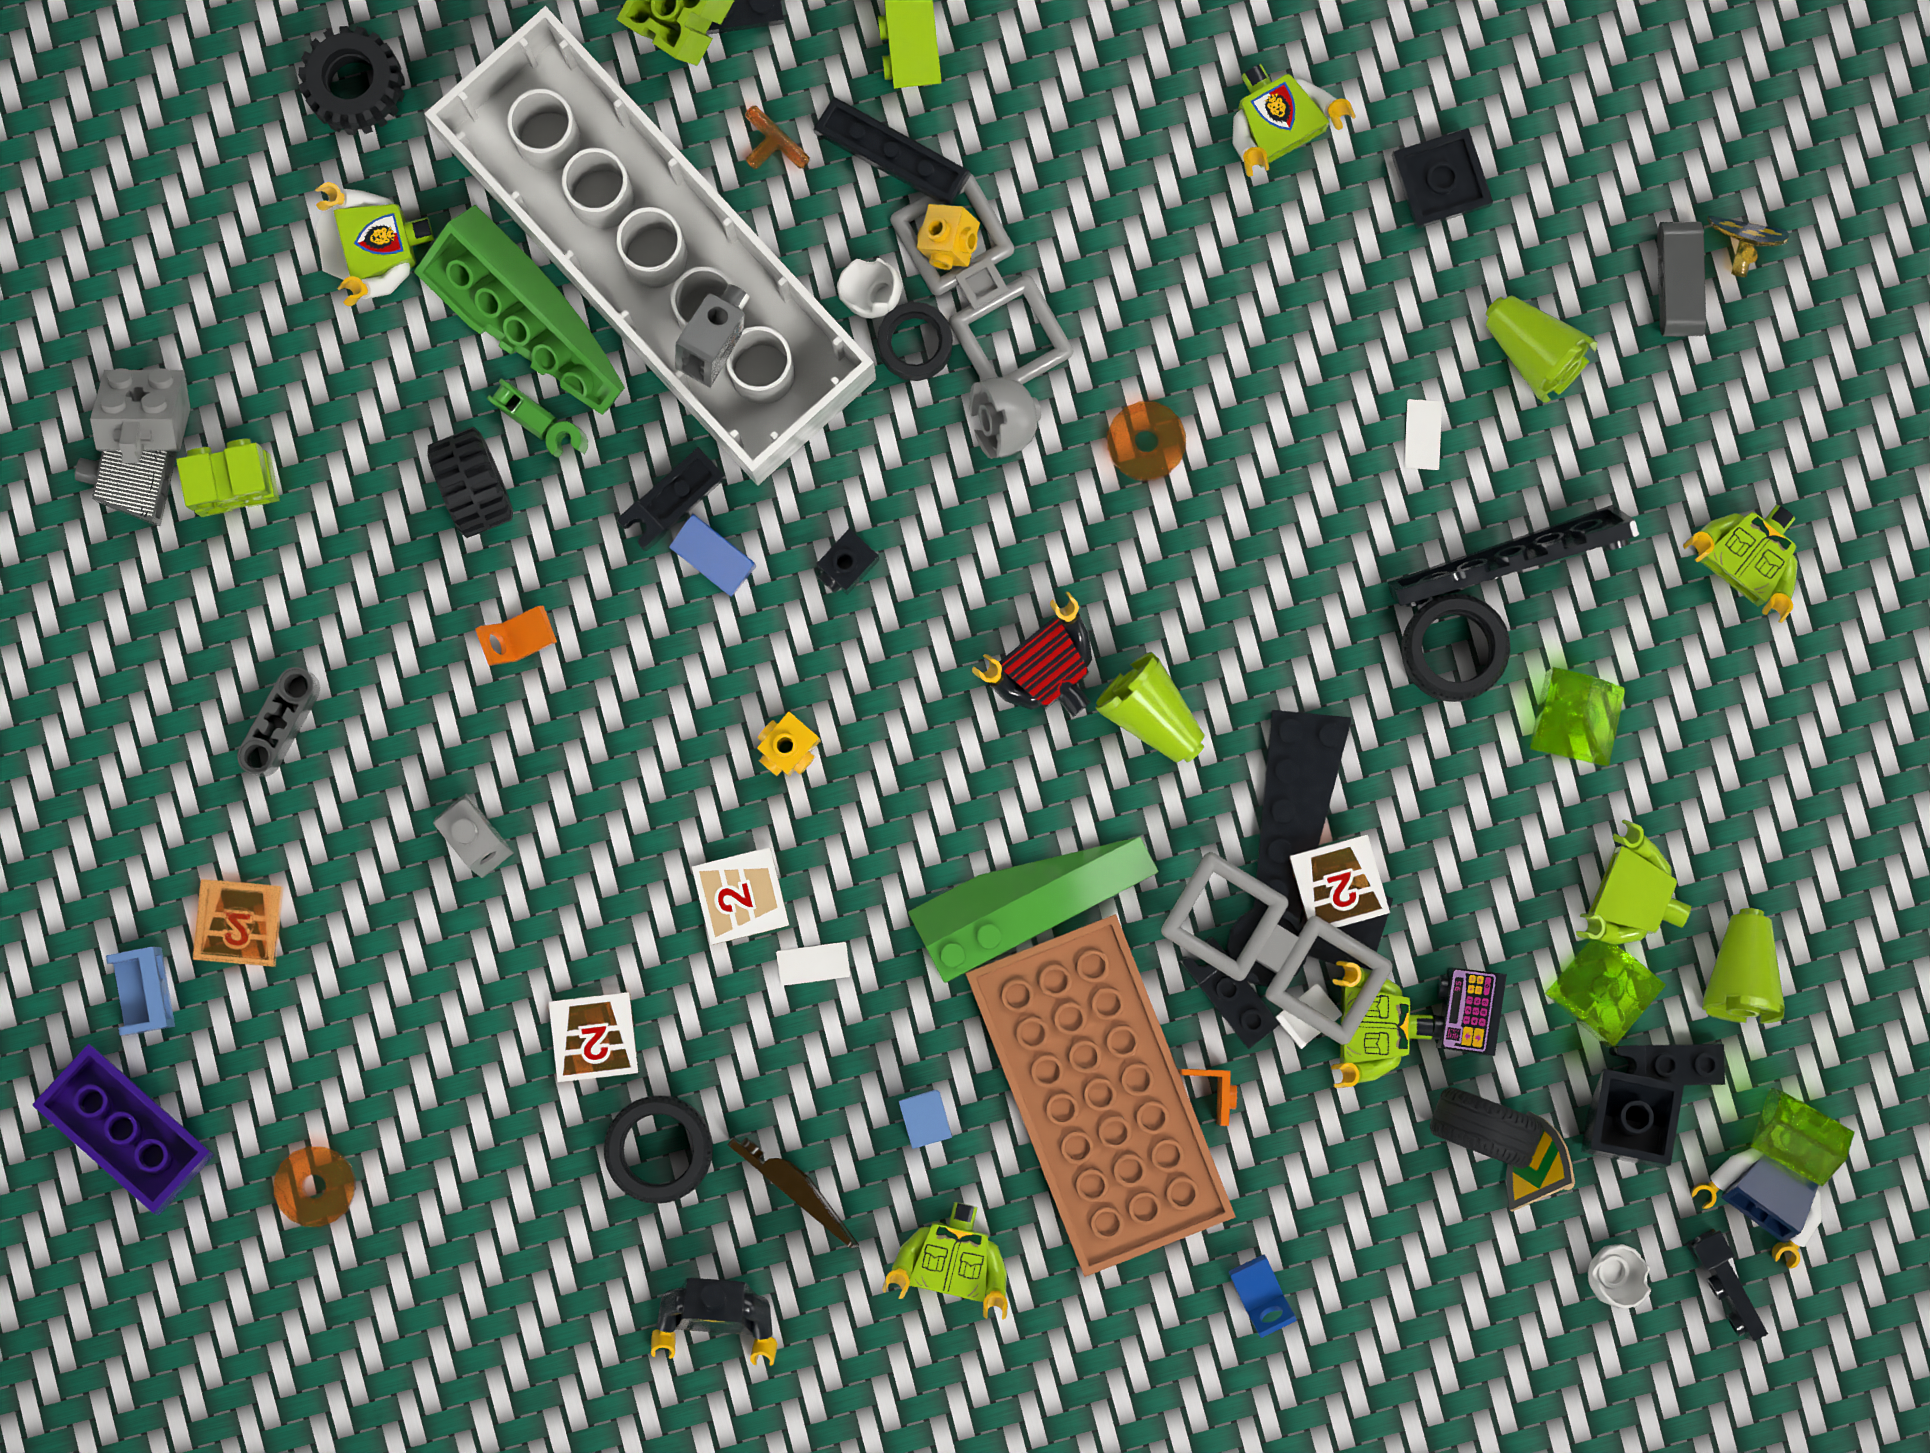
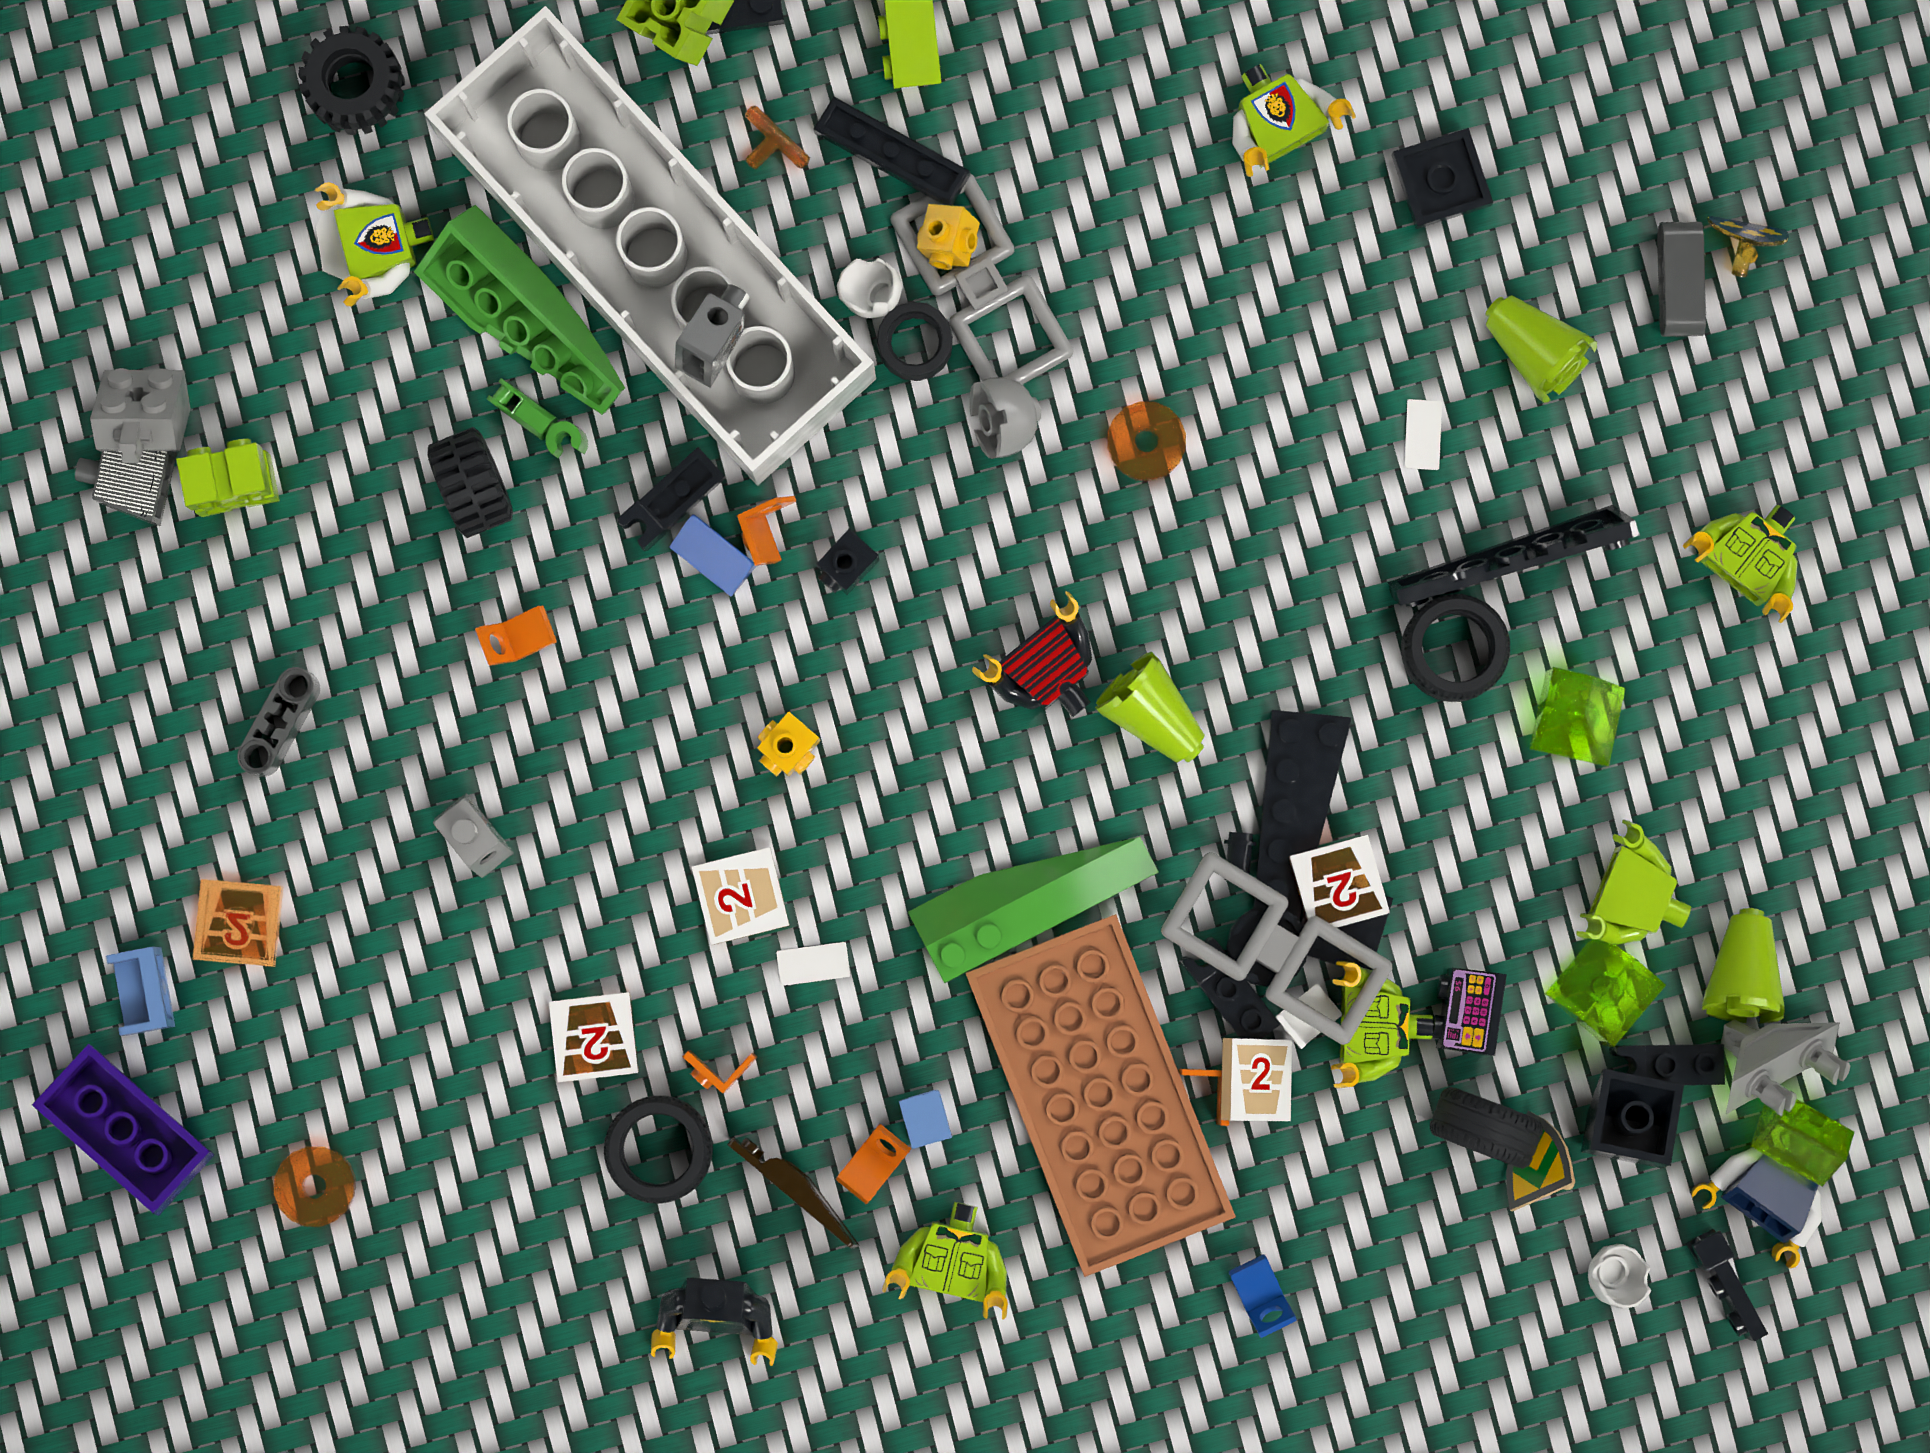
(708, 1077): none -> orange bracket
(757, 532): none -> orange bracket
(872, 1164): none -> orange bracket
(1240, 850): none -> black pin
(1256, 1080): none -> tile
(1777, 1054): none -> light grey connector

